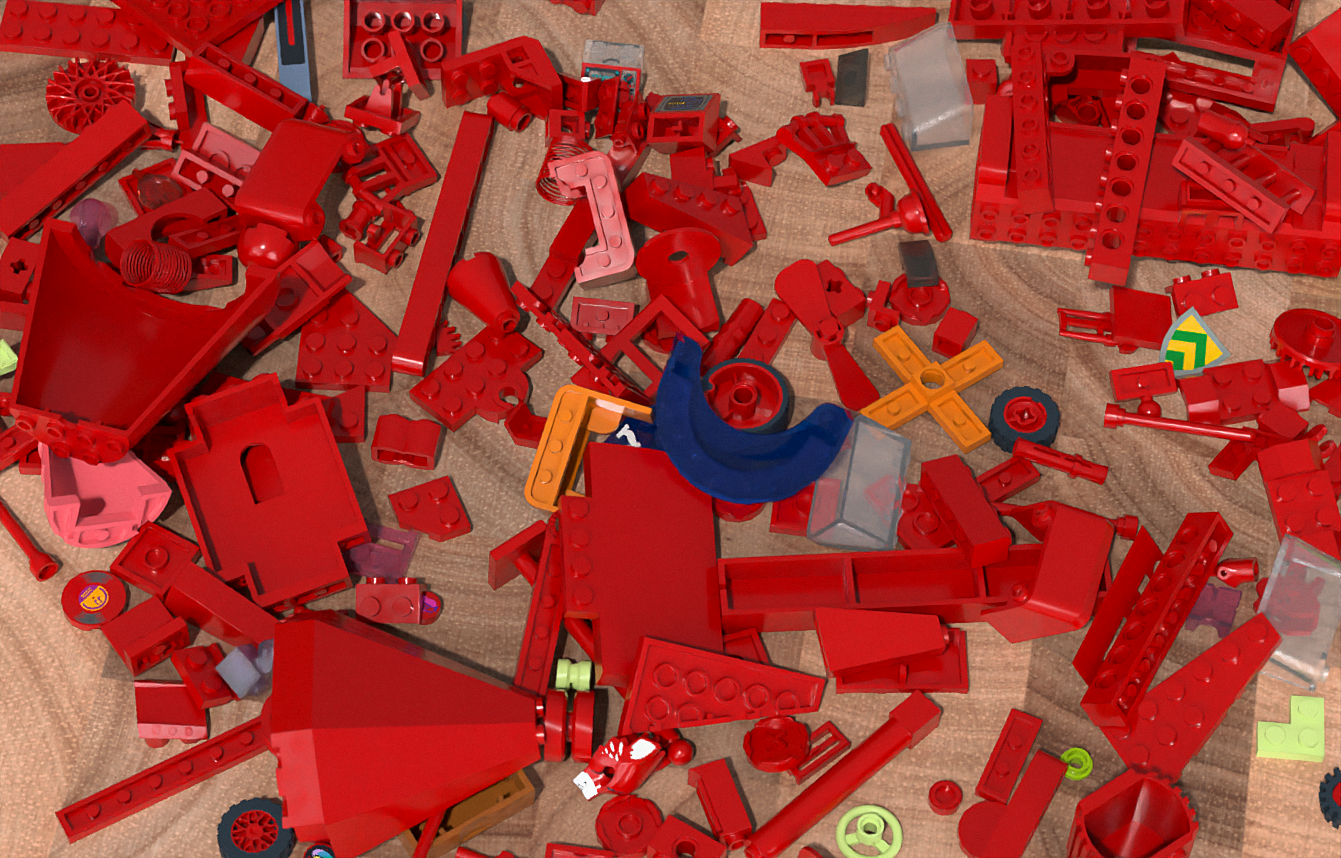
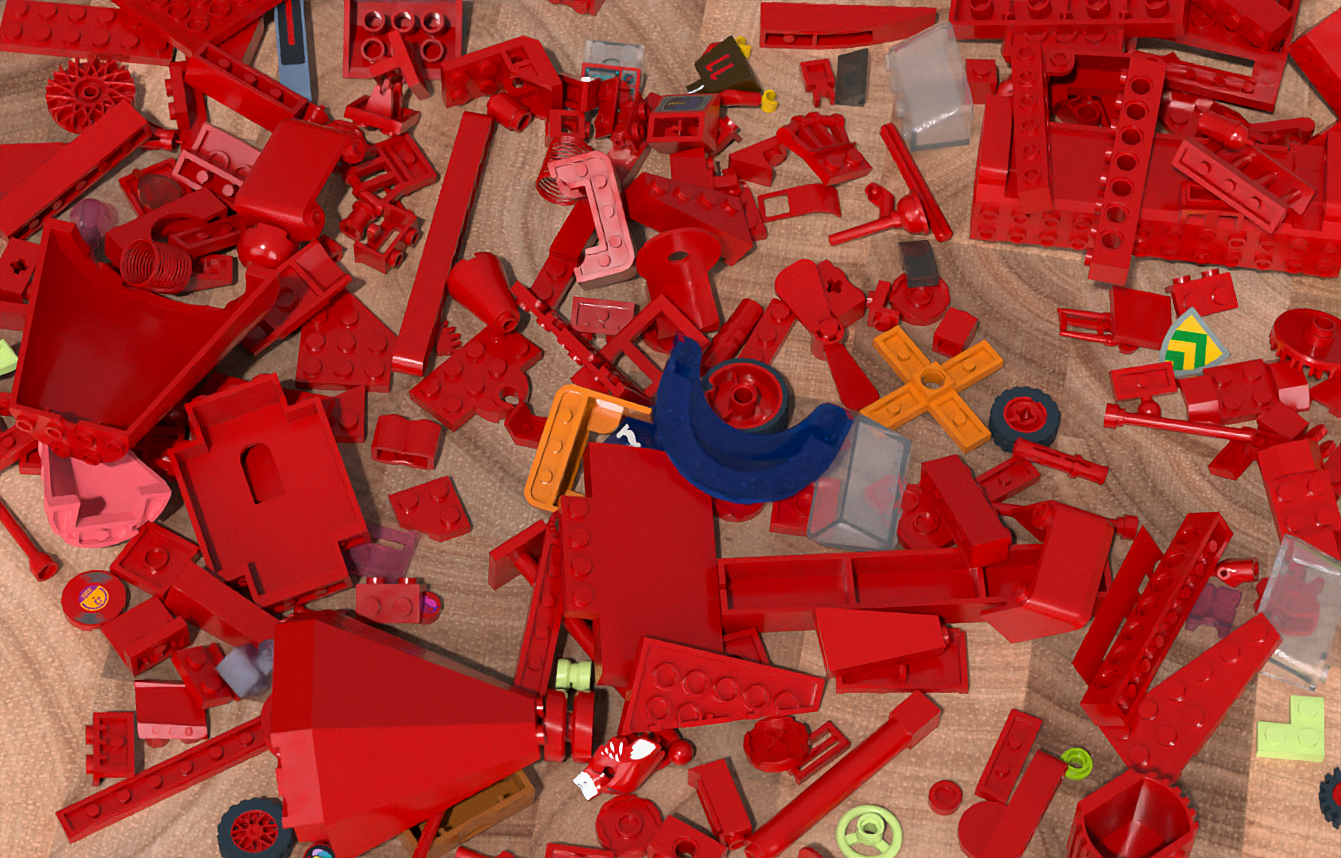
(111, 746): none -> red bracket
(727, 72): none -> torso
(803, 200): none -> red piece

